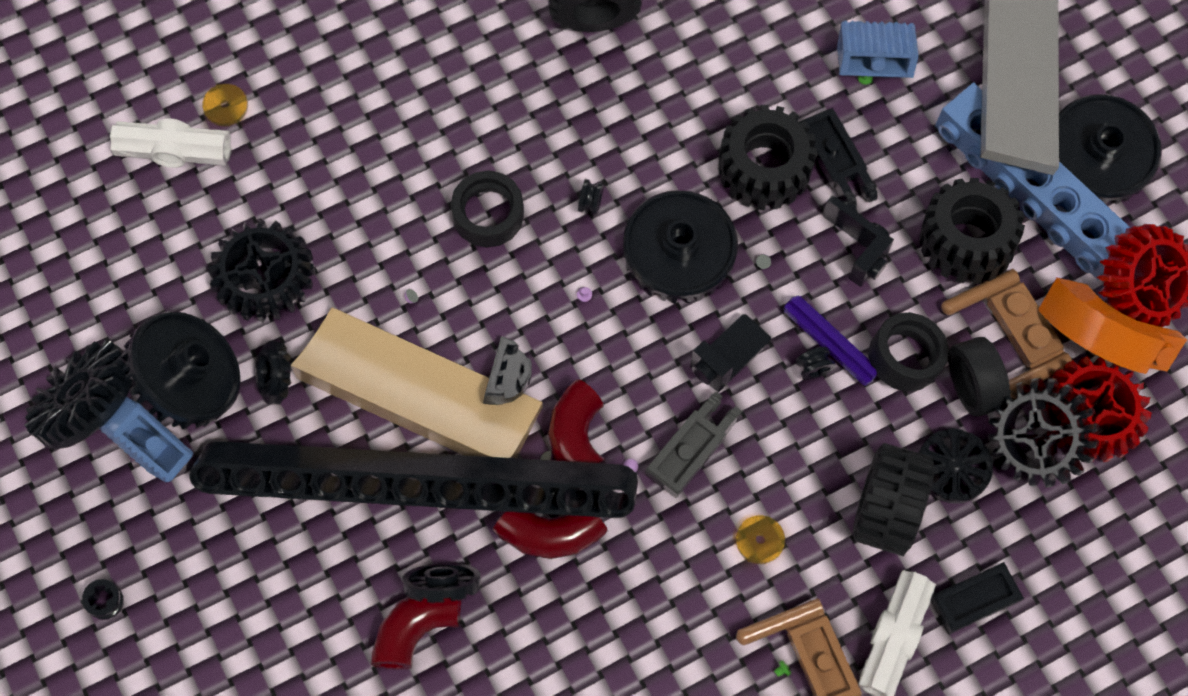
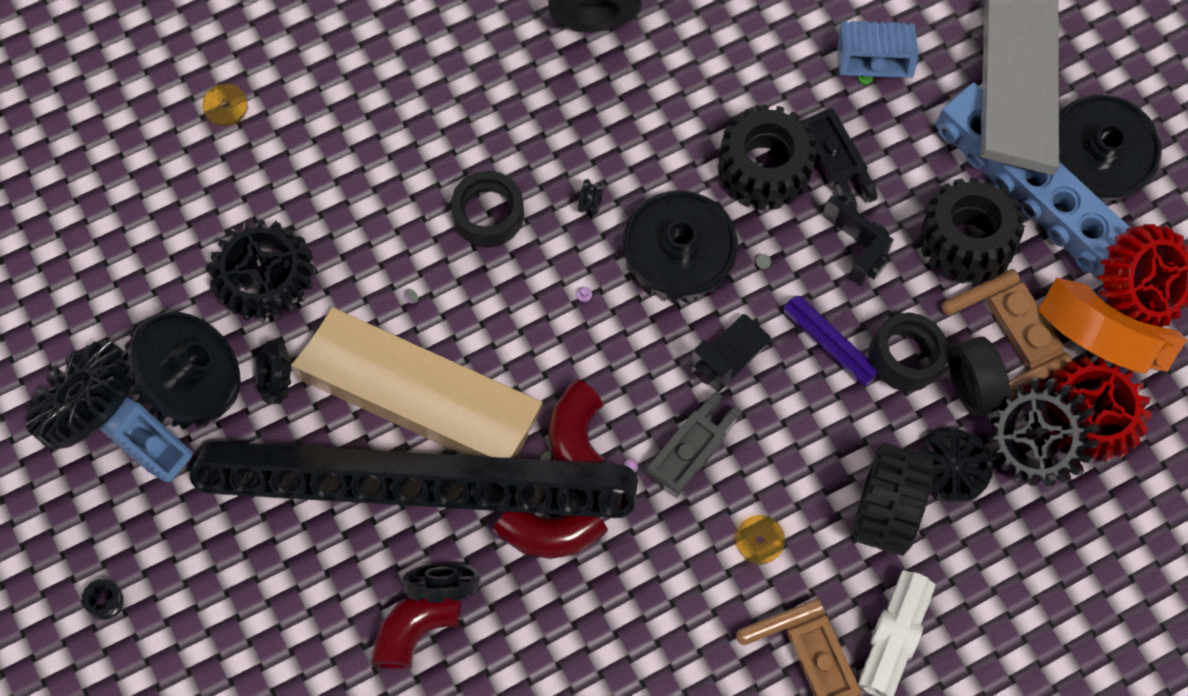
(170, 143): white piece -> none
(509, 374): tile -> none
(783, 669): bright green piece -> none
(815, 363): black bush -> none
(976, 598): black tile -> none

